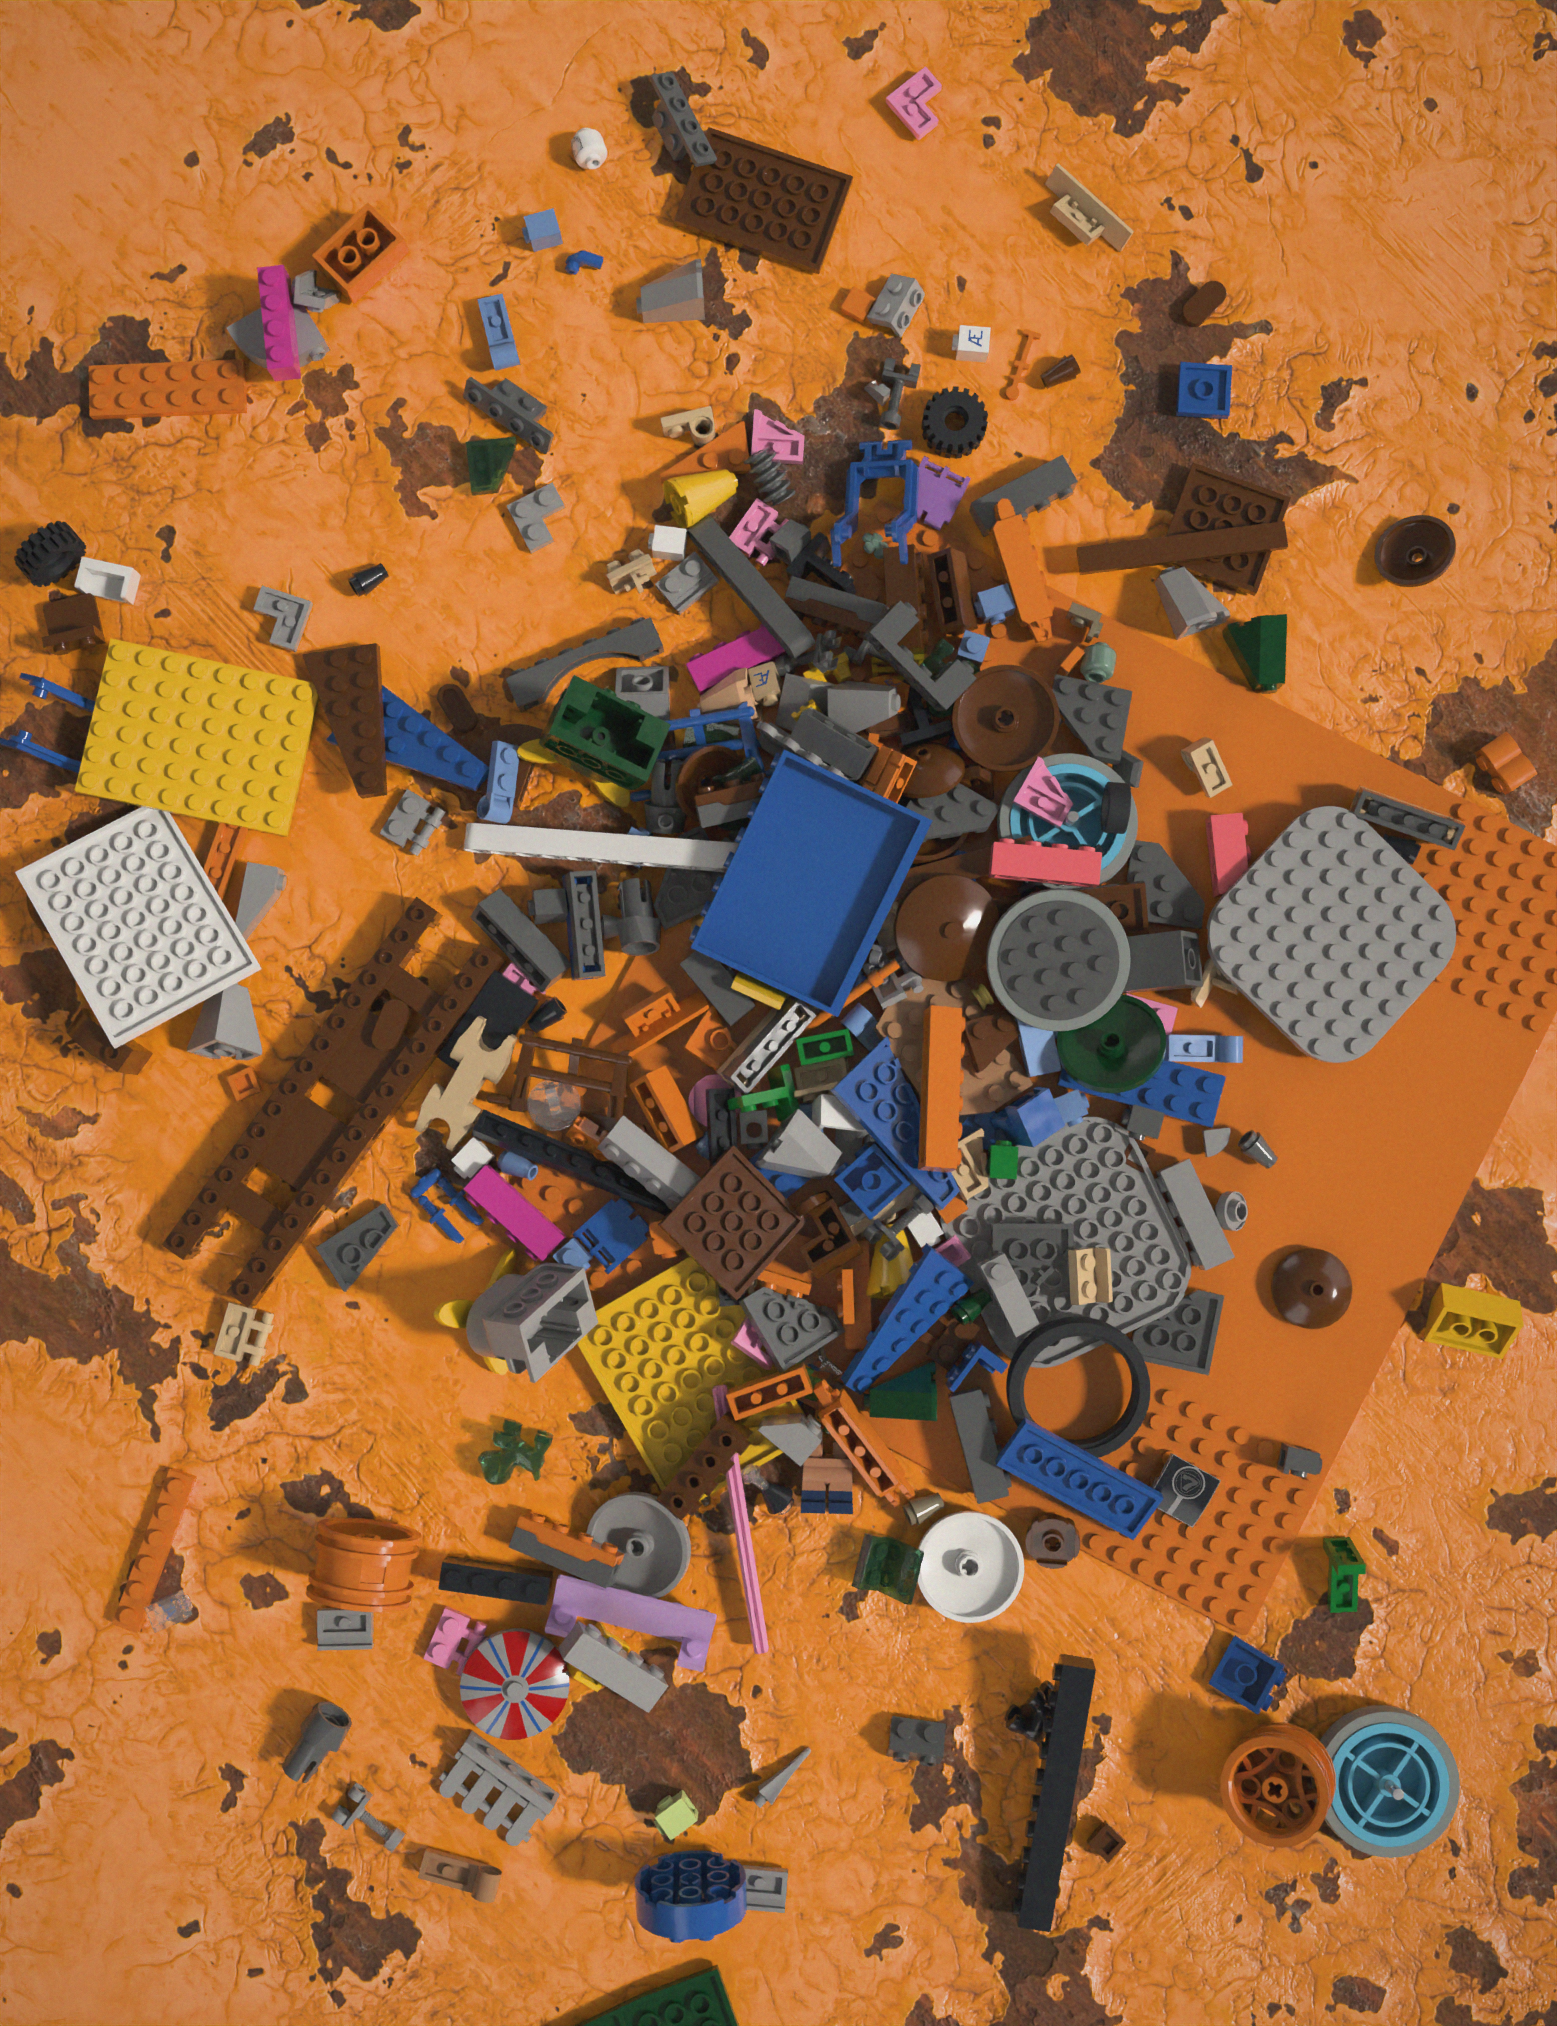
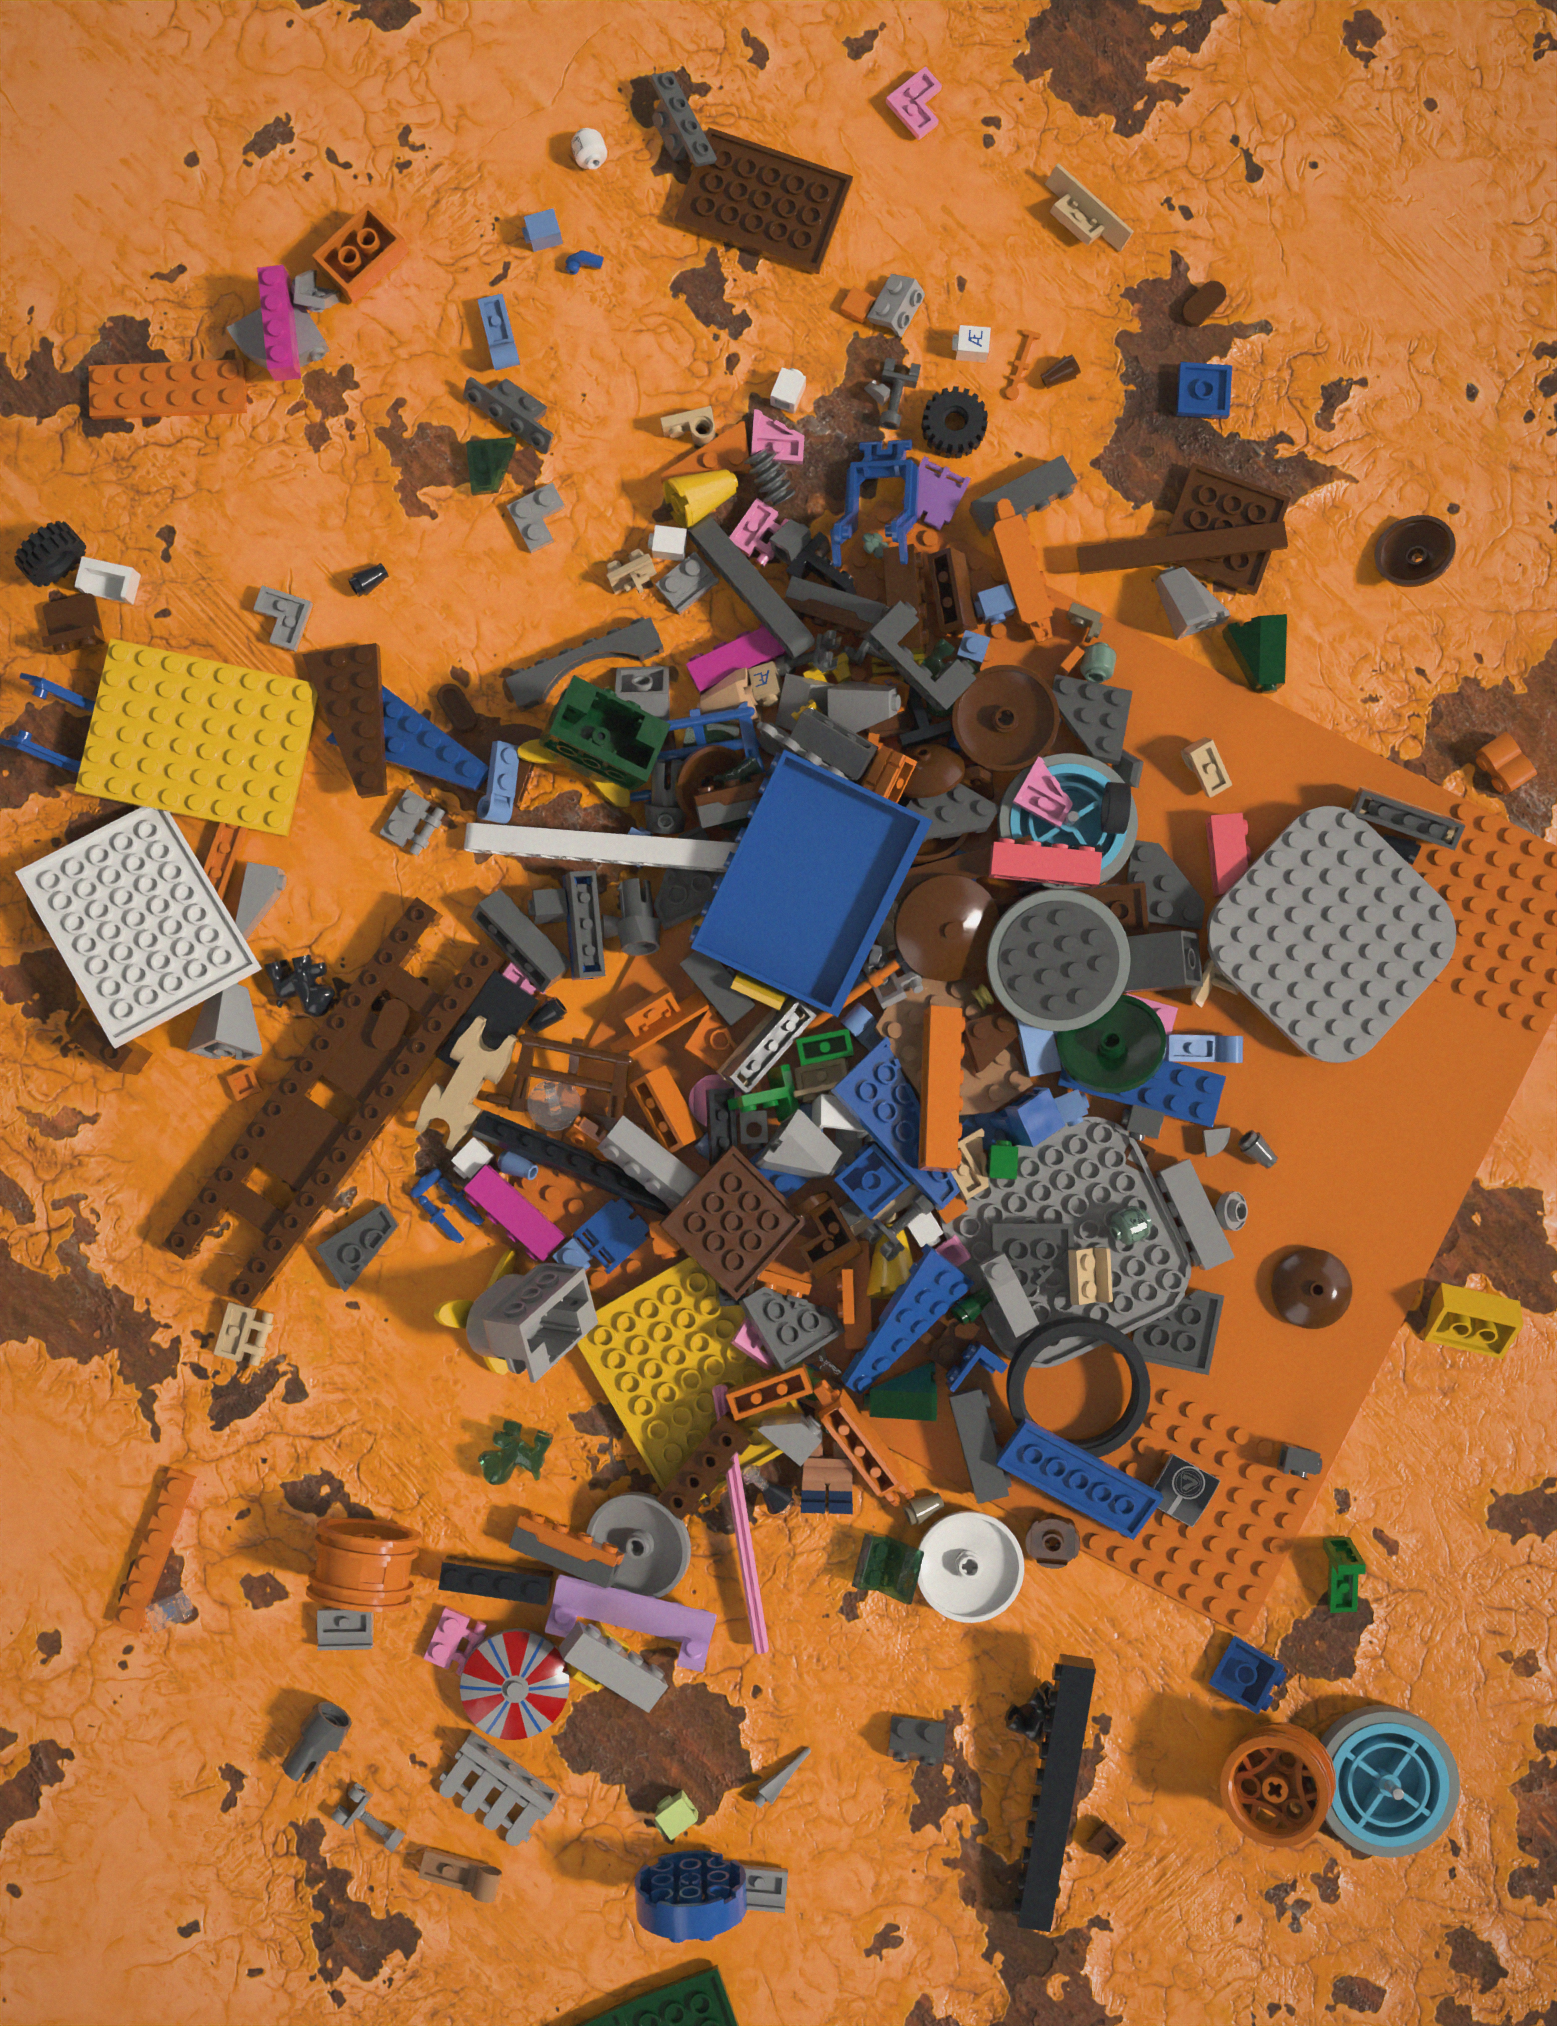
(314, 997): none -> black animal
(674, 296): light grey slope -> none
(788, 390): none -> white brick
(1130, 1225): none -> sand green head

